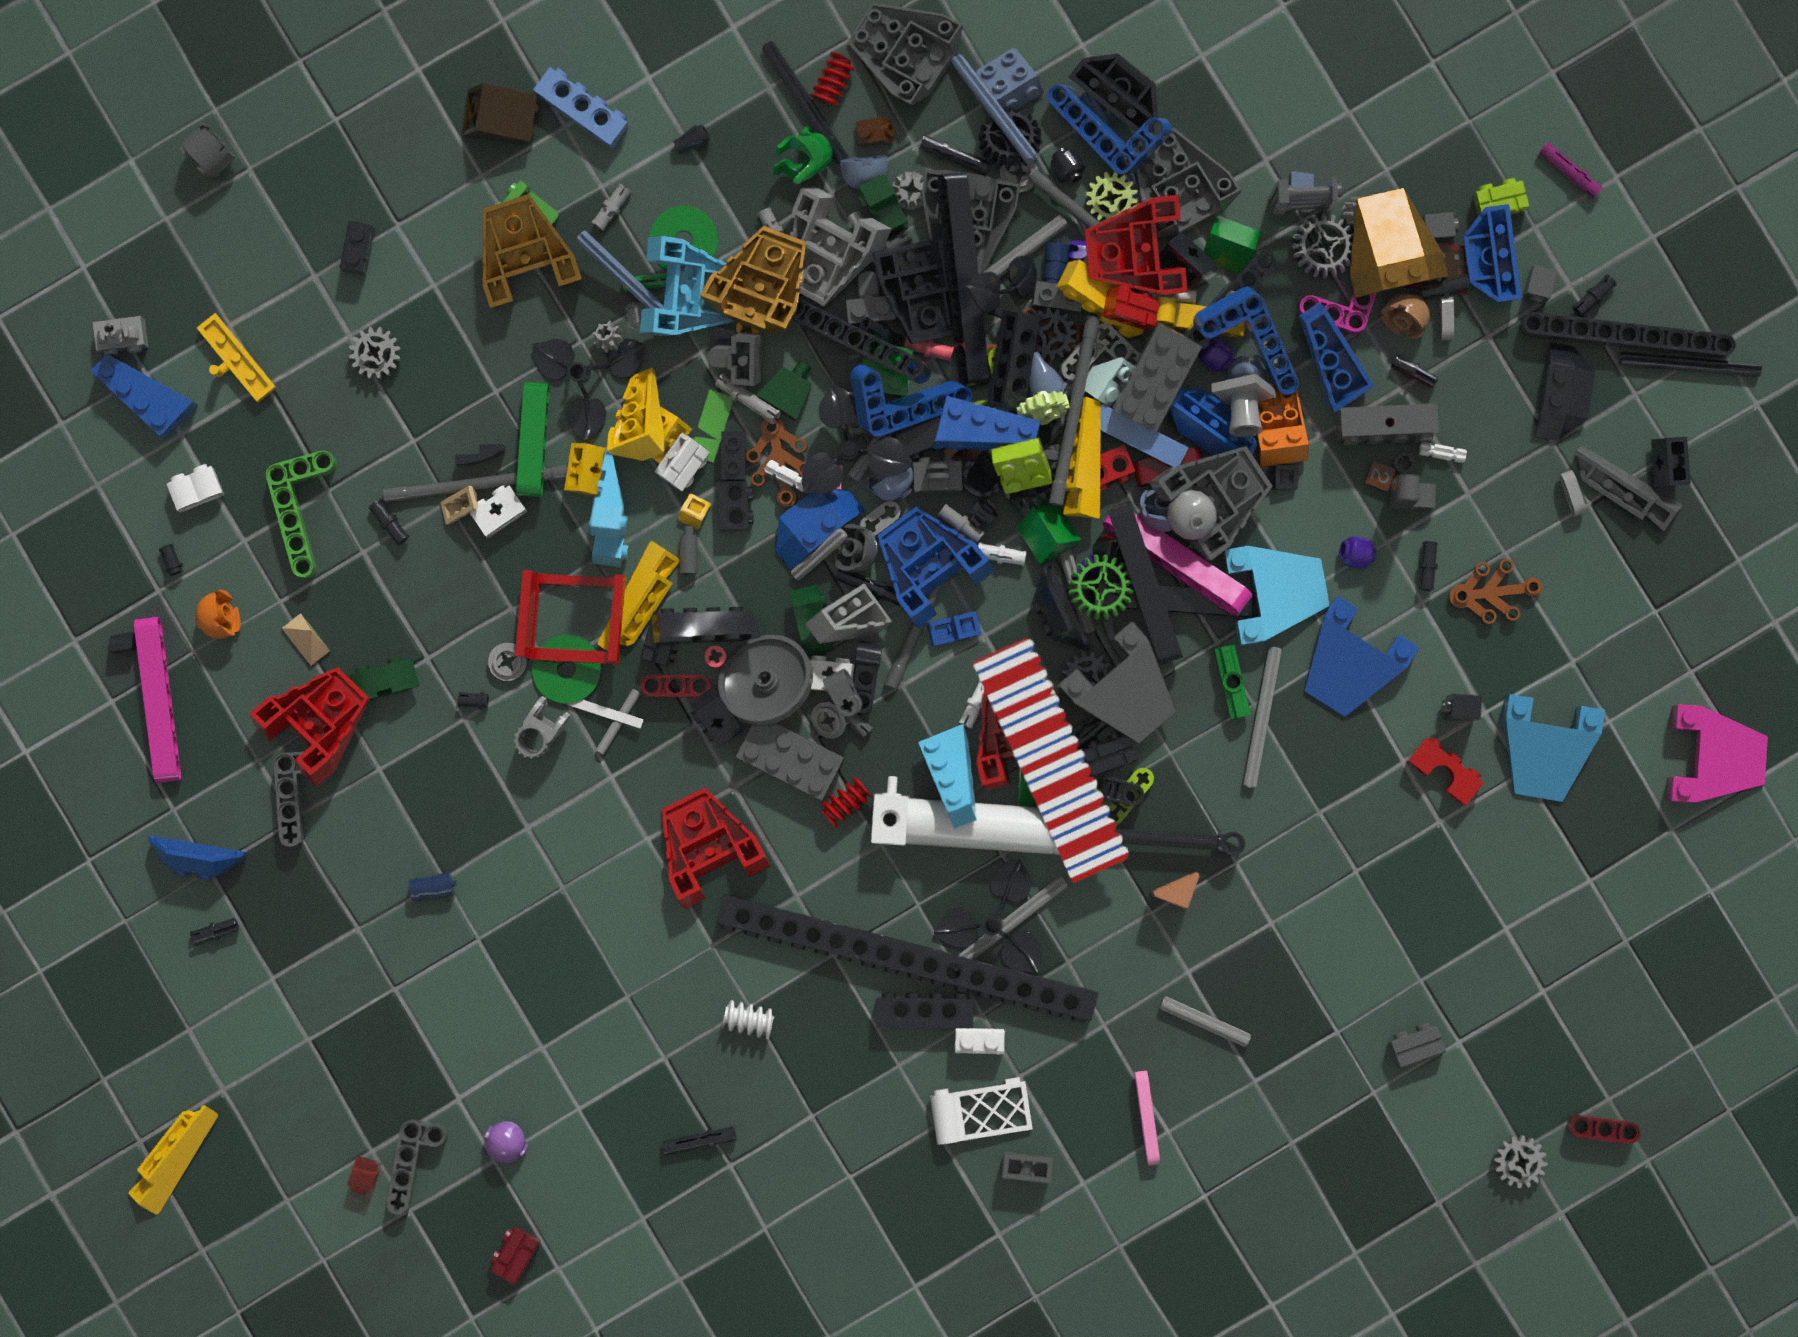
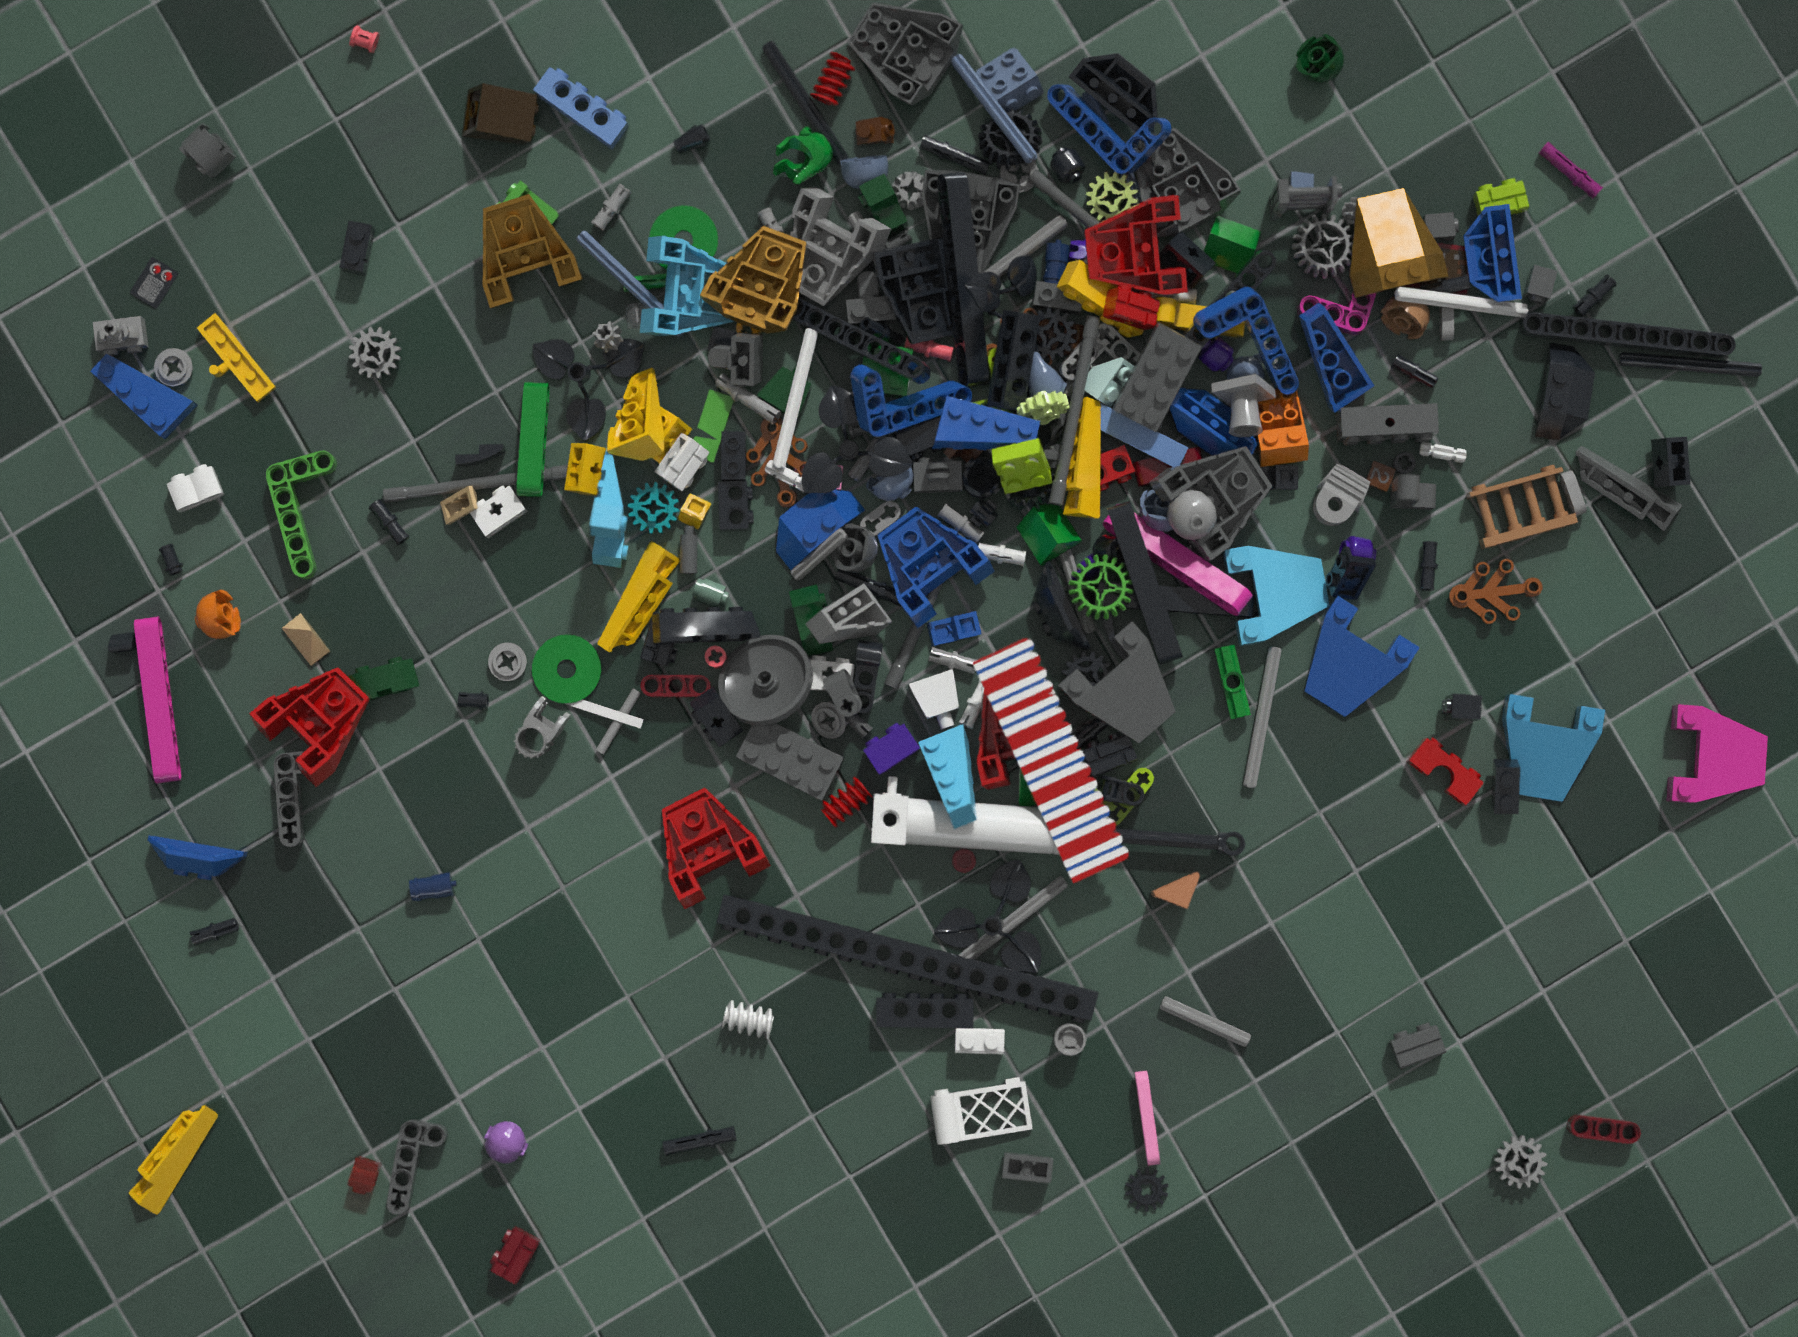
(154, 282): none -> black sticker
(171, 356): none -> light grey gear
(364, 39): none -> coral bush
(529, 611): red piece -> none
(665, 509): none -> teal gear
(710, 593): none -> sand green brick
(795, 398): none -> white axle
(890, 749): none -> dark purple brick
(937, 697): none -> white torso
(952, 660): none -> light grey pin
(963, 860): none -> dark red tile
(1069, 1039): none -> light grey wheel
(1156, 1188): none -> black gear
(1320, 59): none -> dark green cylinder
(1346, 489): none -> light grey piece
(1349, 575): none -> black bracket
(1460, 302): none -> white axle
(1505, 786): none -> black brick
(1538, 523): none -> medium nougat fence

